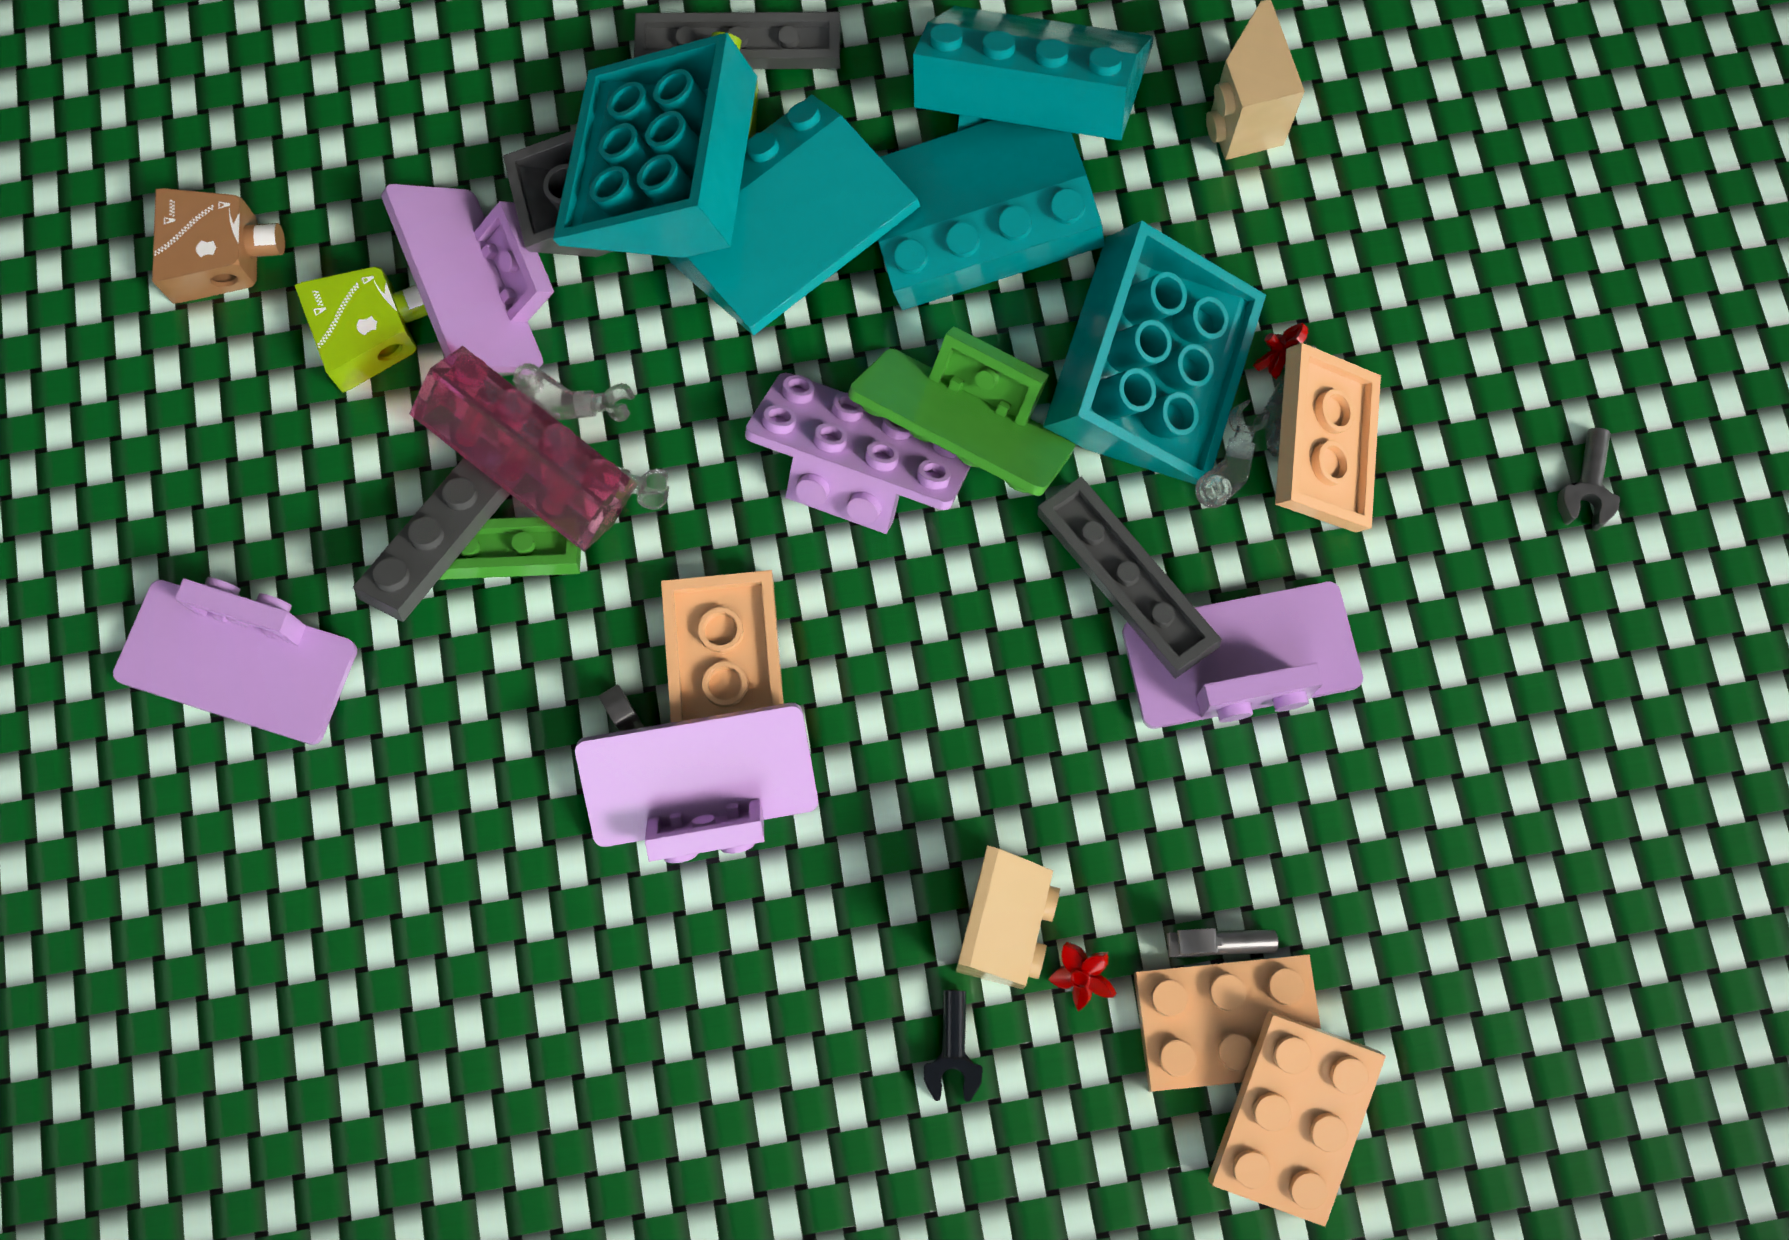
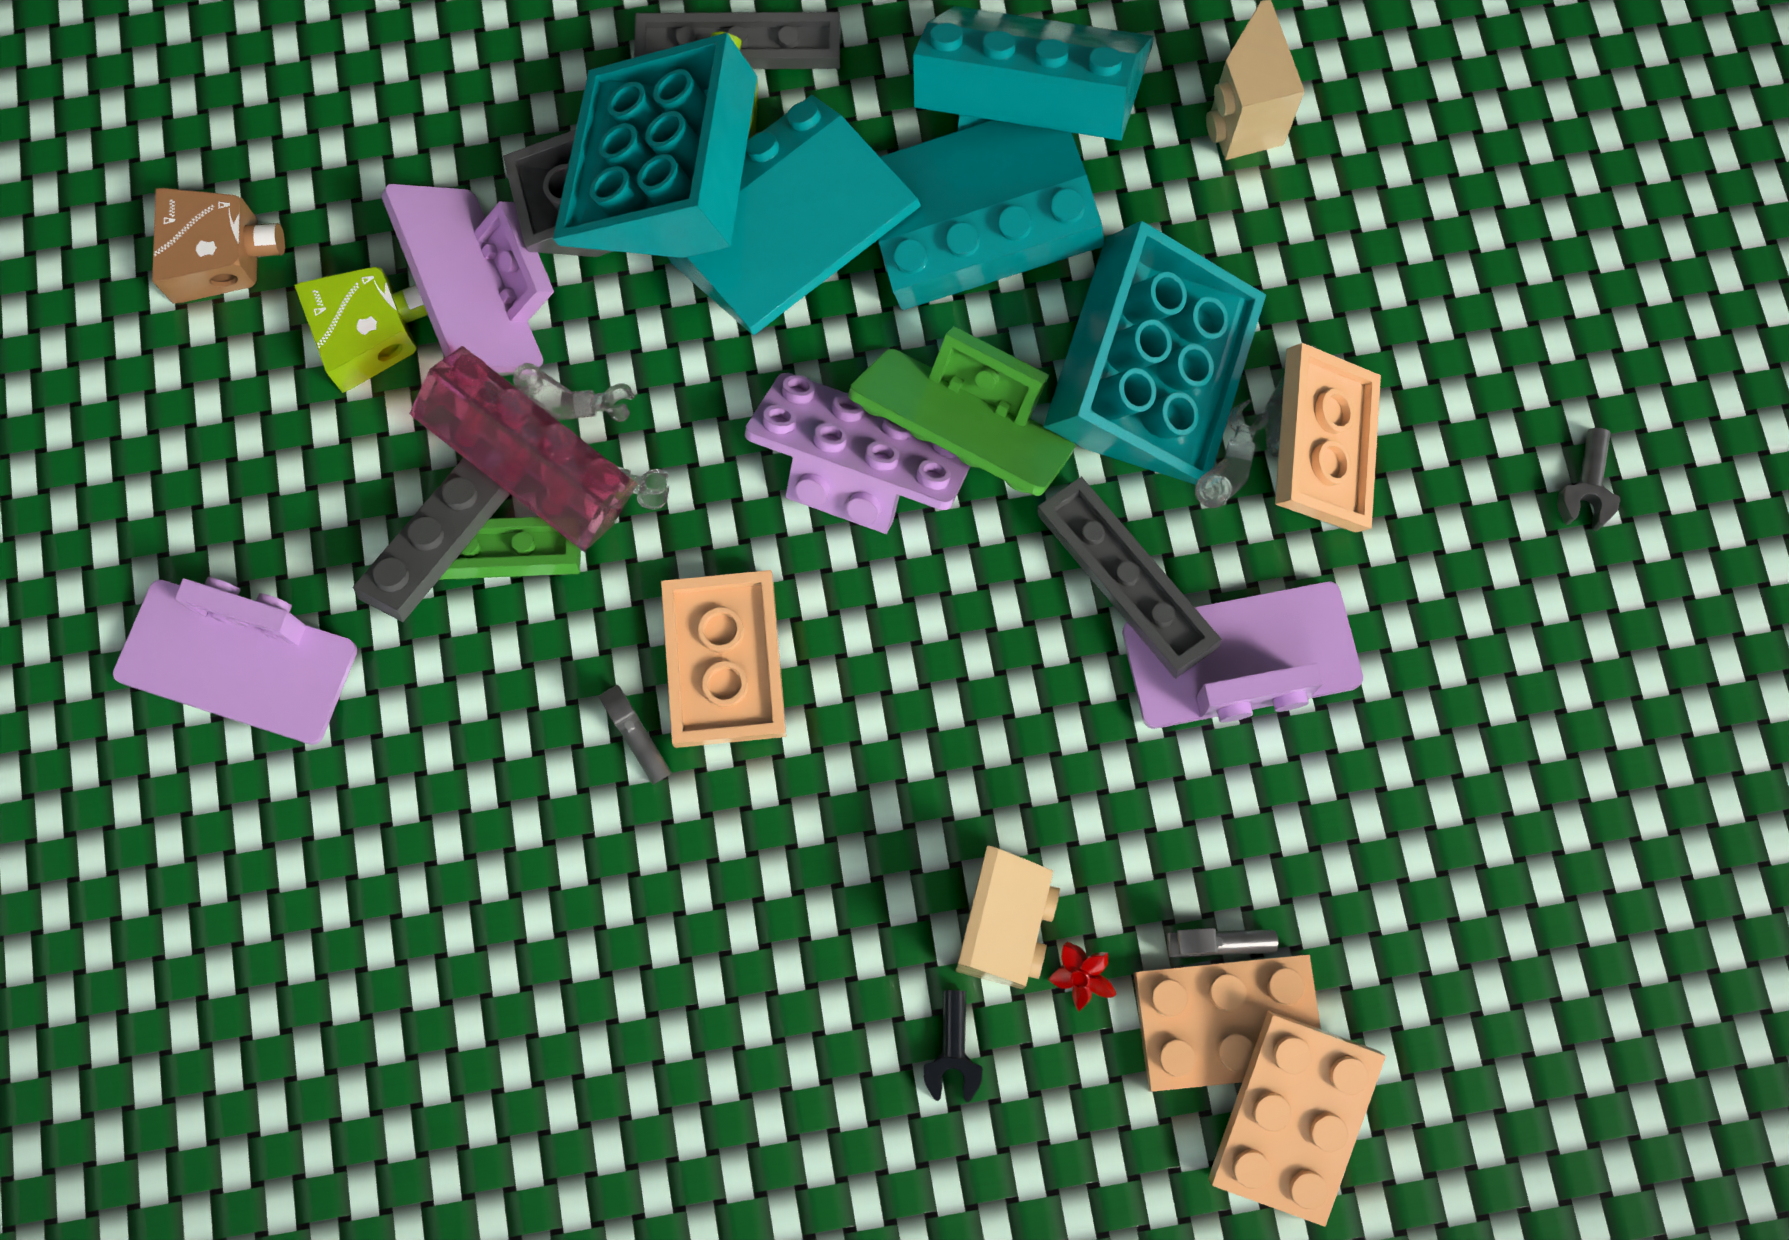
(698, 781): lavender bracket -> none
(1278, 344): red plant -> none

